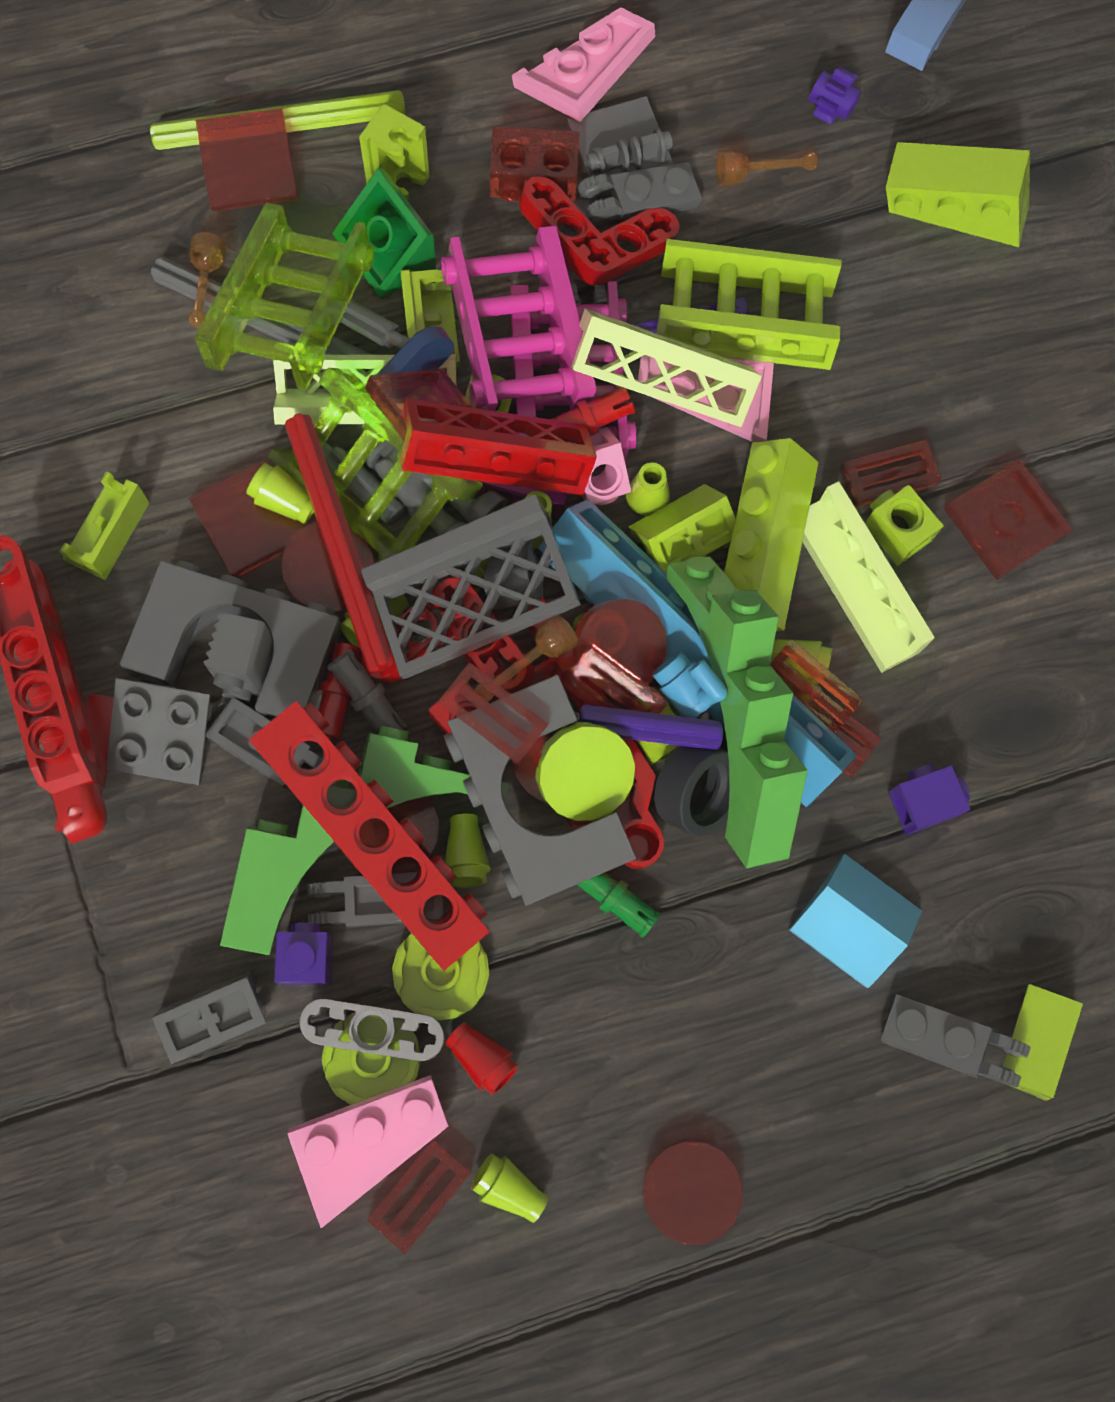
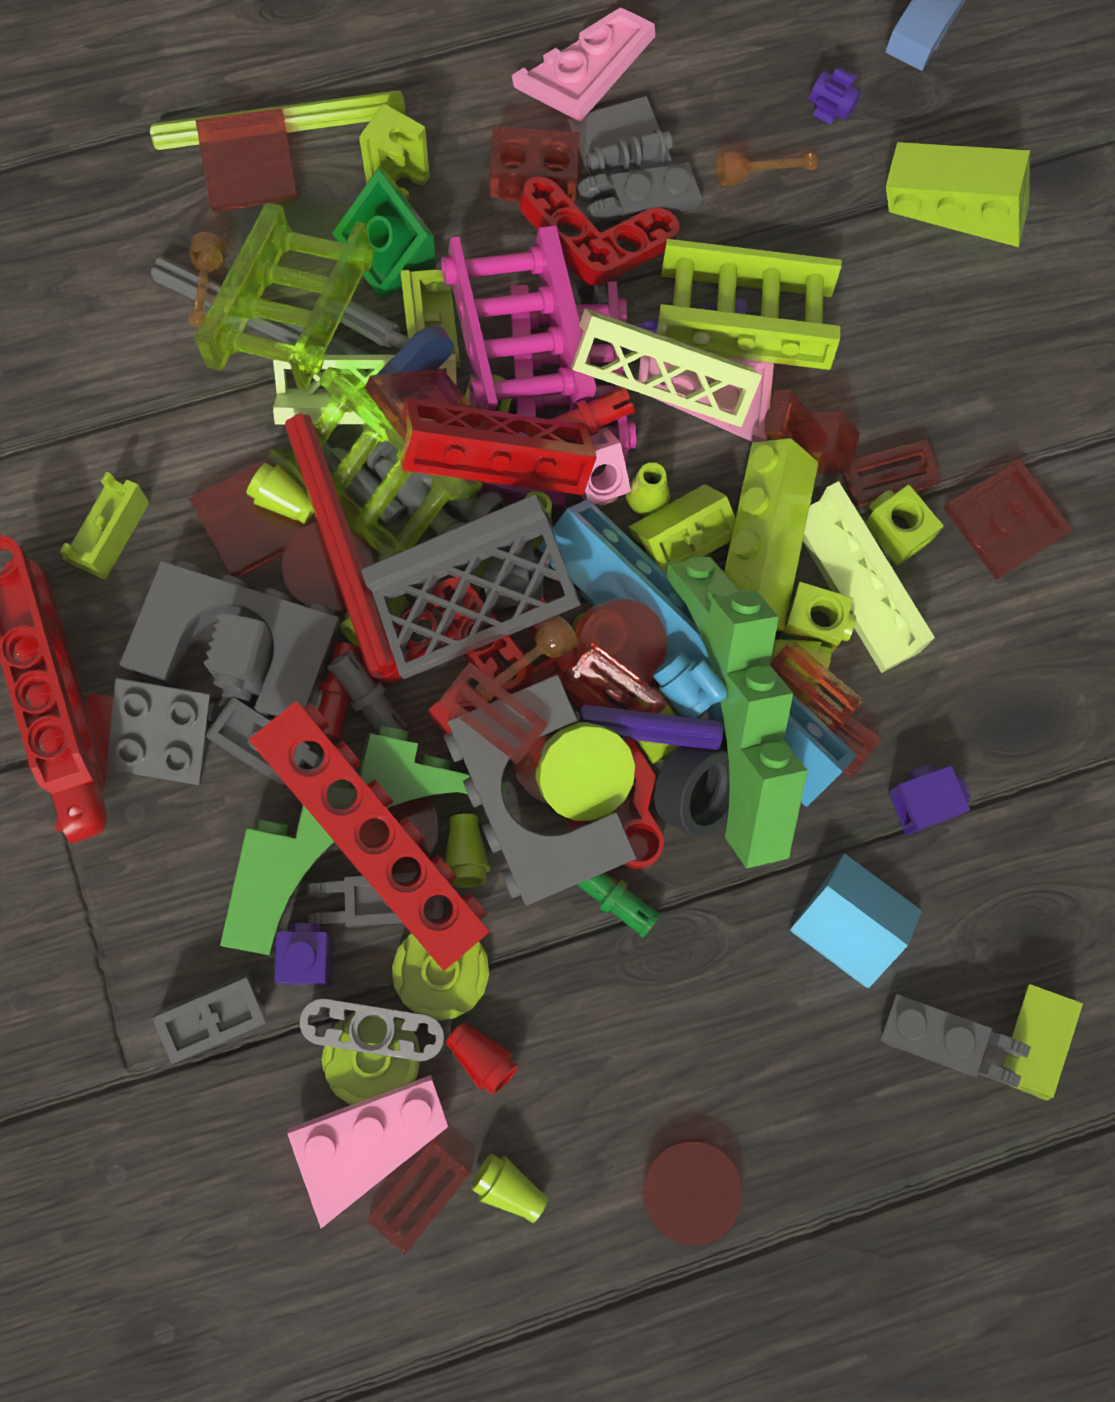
(812, 598): none -> lime brick
(823, 435): none -> clear red brick

